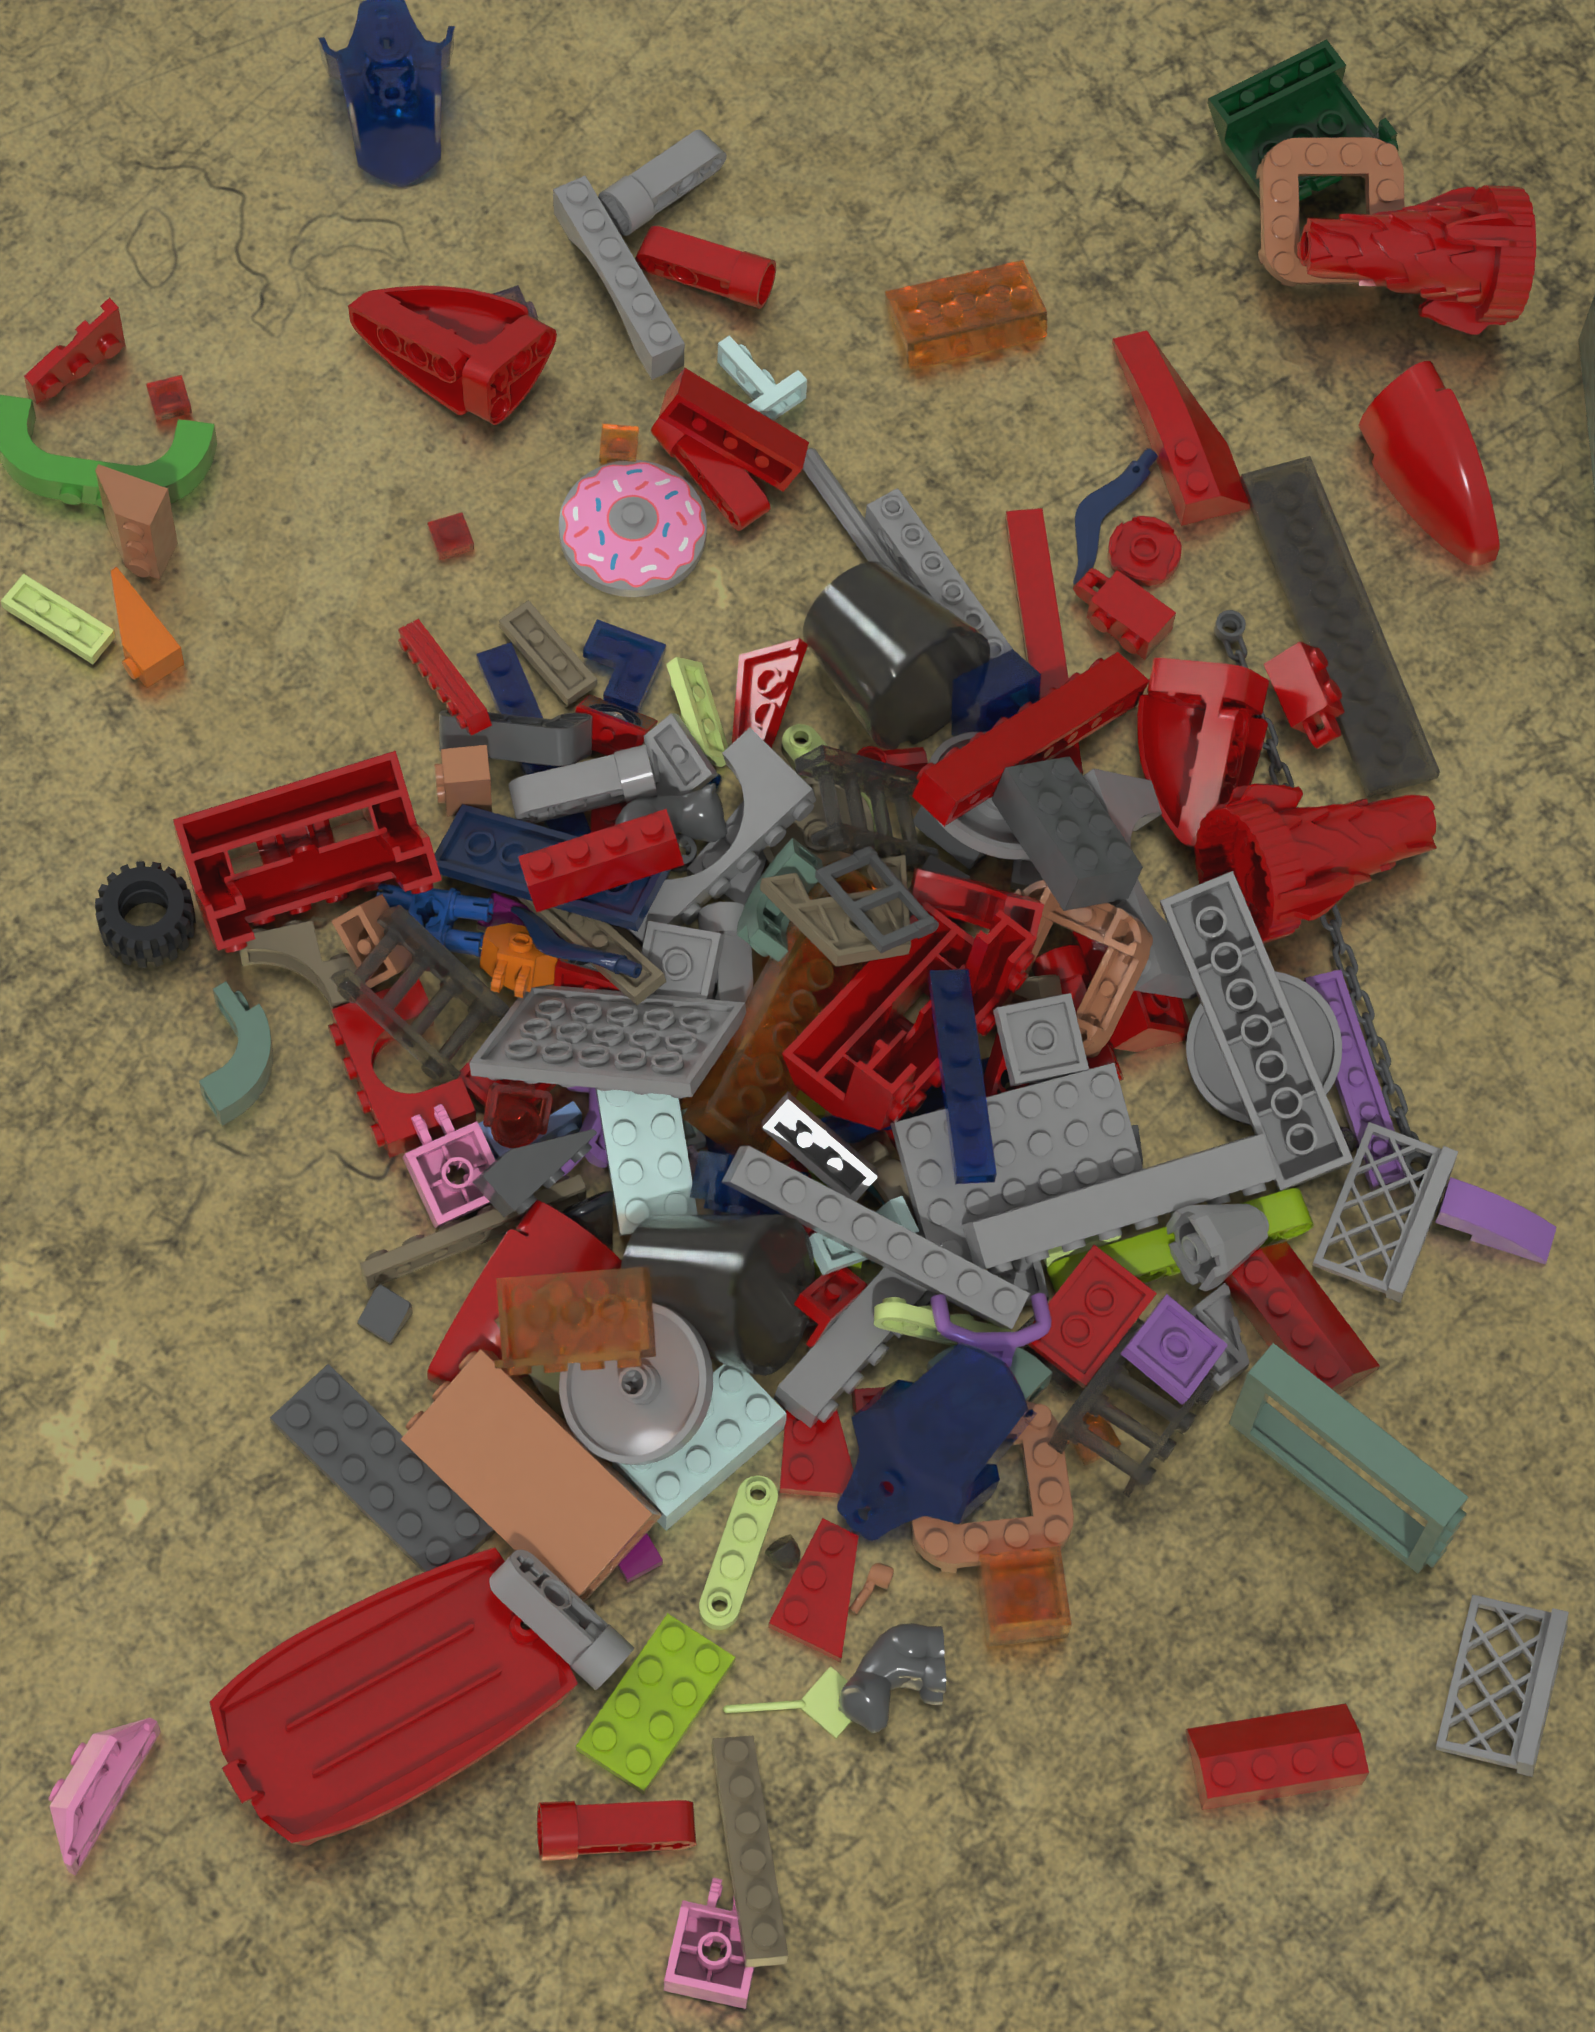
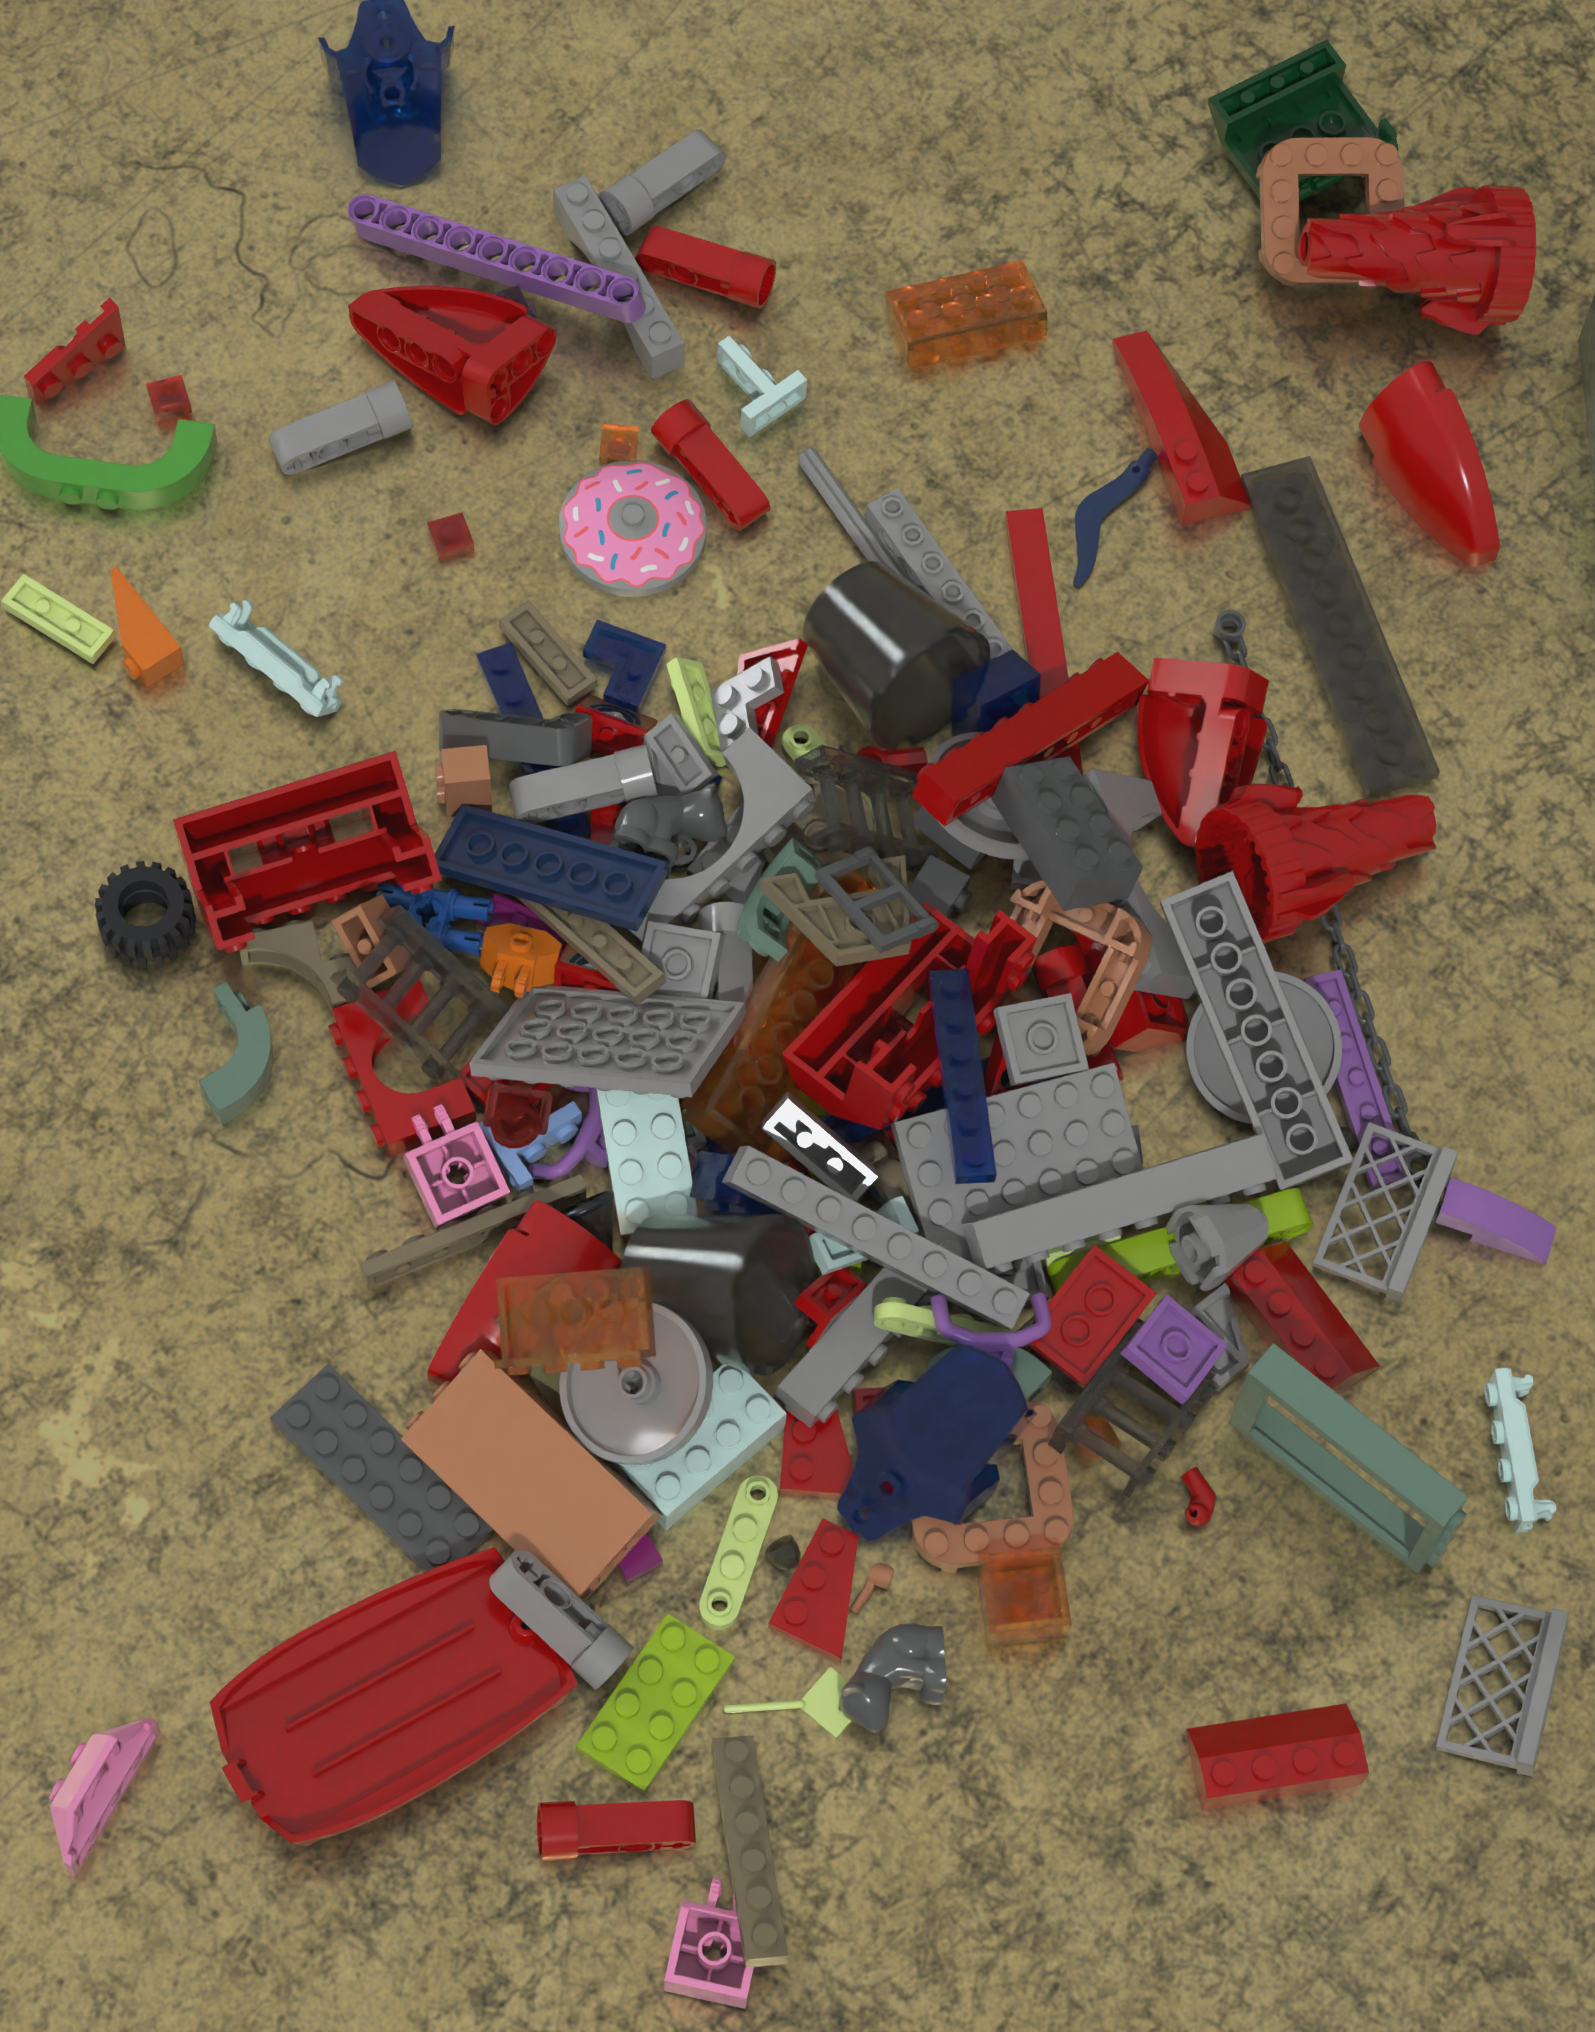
(138, 521): nougat slope -> none
(277, 660): none -> light aqua piece
(341, 429): none -> light grey beam
(385, 1314): dark grey slope -> none
(444, 677): red piece -> none
(506, 269): none -> medium lavender beam
(523, 1170): dark grey slope -> none
(550, 944): dark blue piece -> none
(601, 860): red brick -> none
(734, 429): red brick -> none
(740, 695): none -> light grey plate
(974, 900): red arch -> none
(1040, 987): dark tan slope -> none
(1125, 611): red brick -> none
(1145, 550): red tile -> none
(1202, 1499): none -> red arm
(1307, 692): red brick -> none
(1518, 1460): none -> light aqua piece

